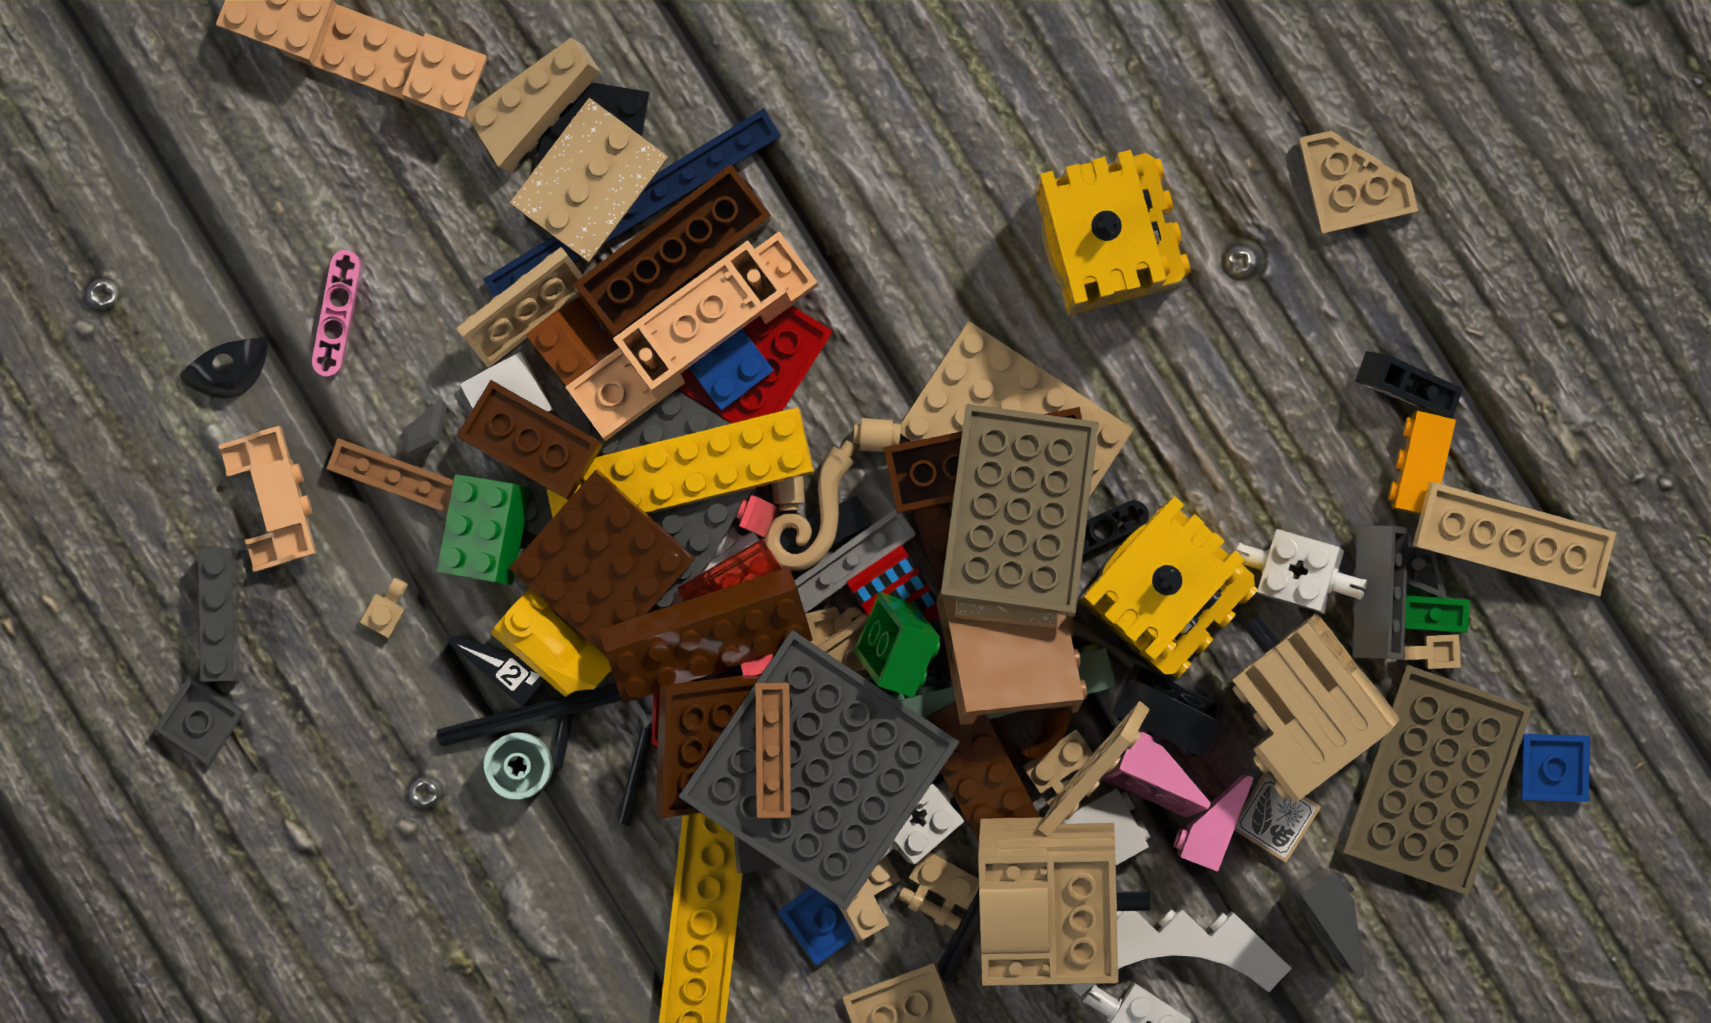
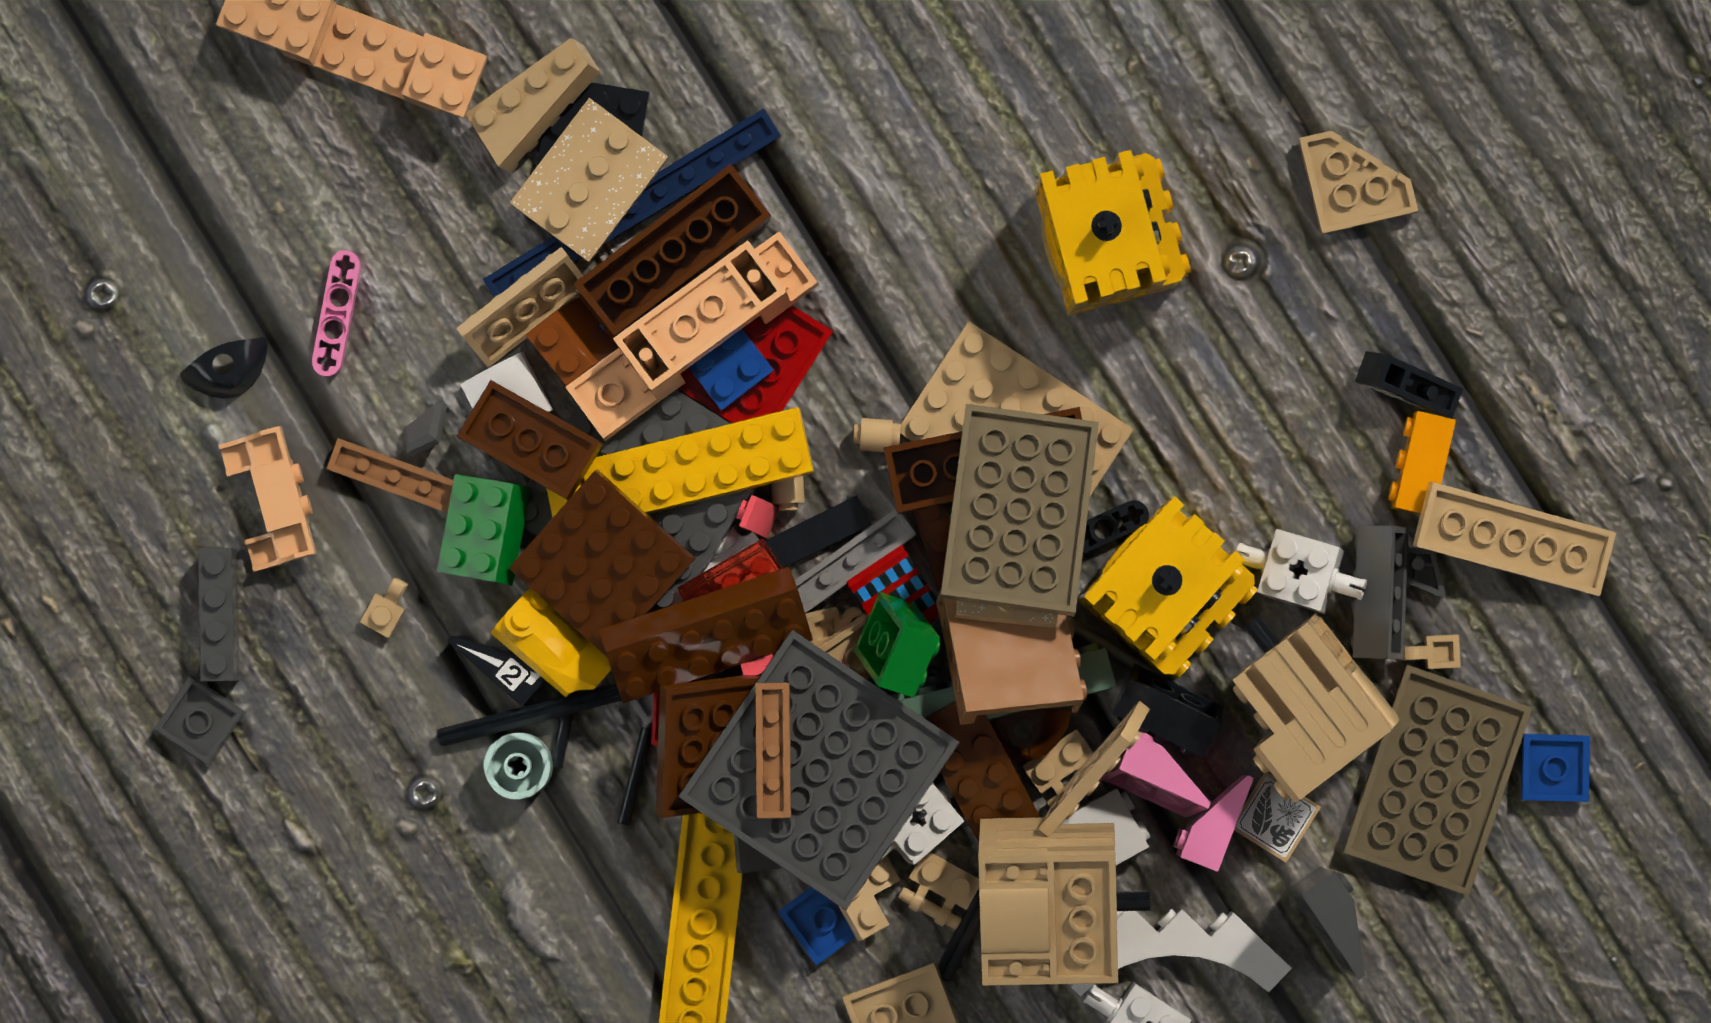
(830, 475): tan plant -> none
(1437, 614): green plate -> none

